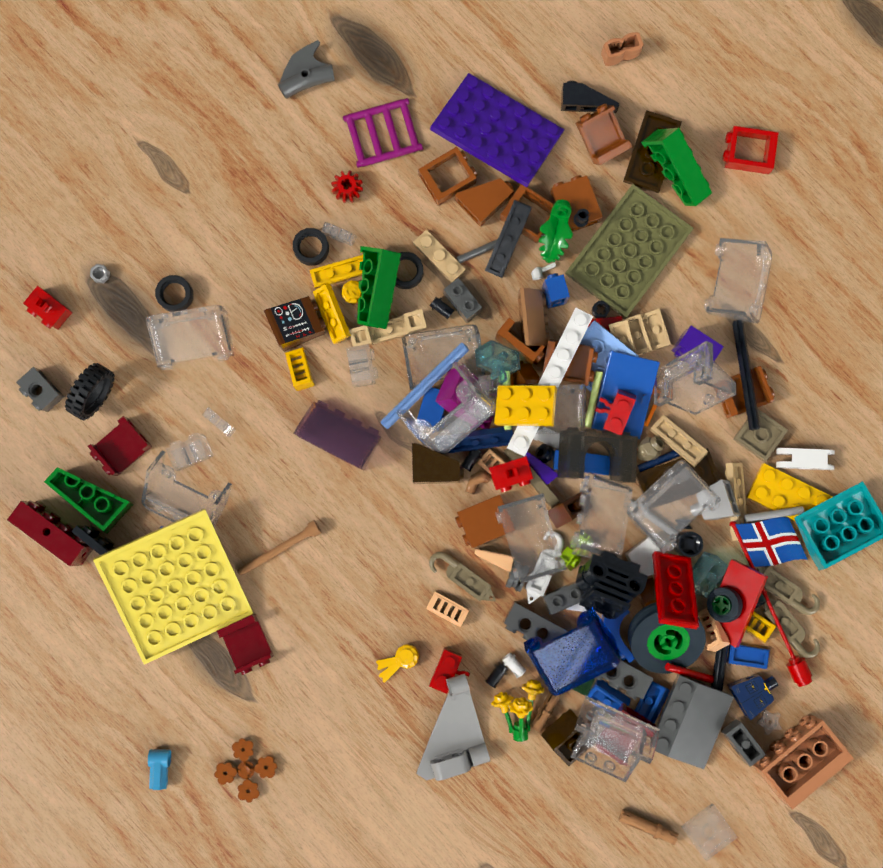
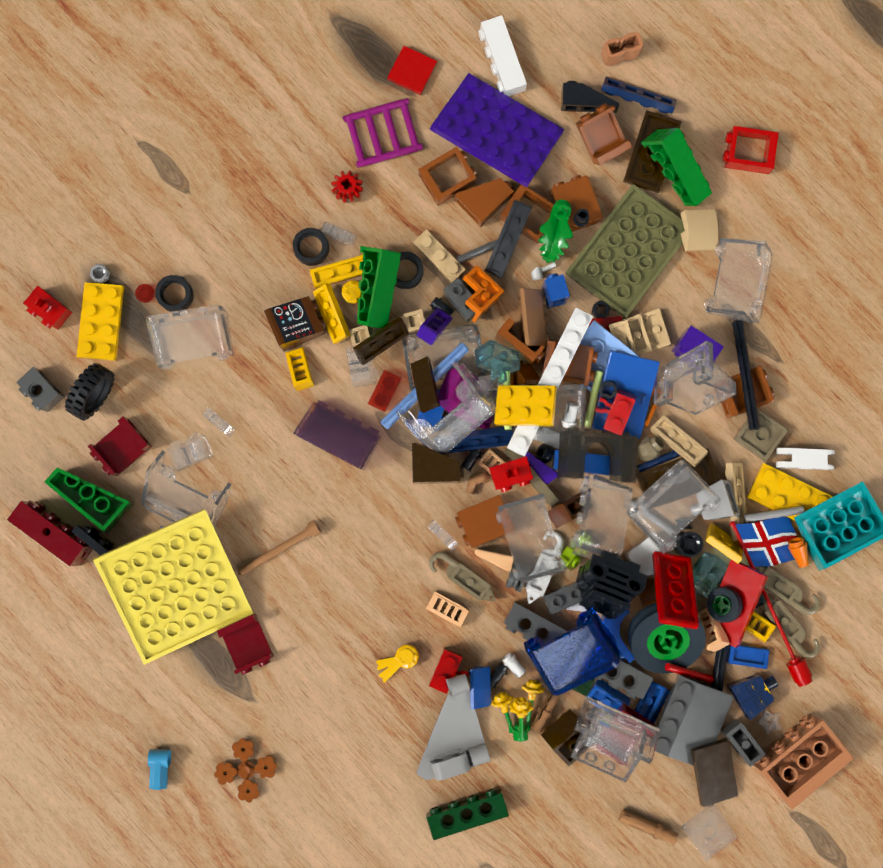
(100, 321): none -> yellow plate
(144, 293): none -> clear red plate
(304, 71): dark grey pin -> none
(380, 341): none -> dark brown tile
(384, 391): none -> clear red plate
(412, 70): none -> red tile
(425, 384): none -> dark brown tile
(433, 327): none -> dark purple slope
(442, 535): none -> clear beam
(461, 823): none -> dark green brick
(480, 687): none -> blue slope
(486, 292): none -> orange panel
(503, 56): none -> white brick
(570, 415): none -> white pin
(611, 384): none -> black bush
(633, 93): none -> dark blue plate
(700, 230): none -> tan slope
(714, 772): none -> dark brown tile
(724, 543): none -> yellow tile
(799, 551): none -> orange cone

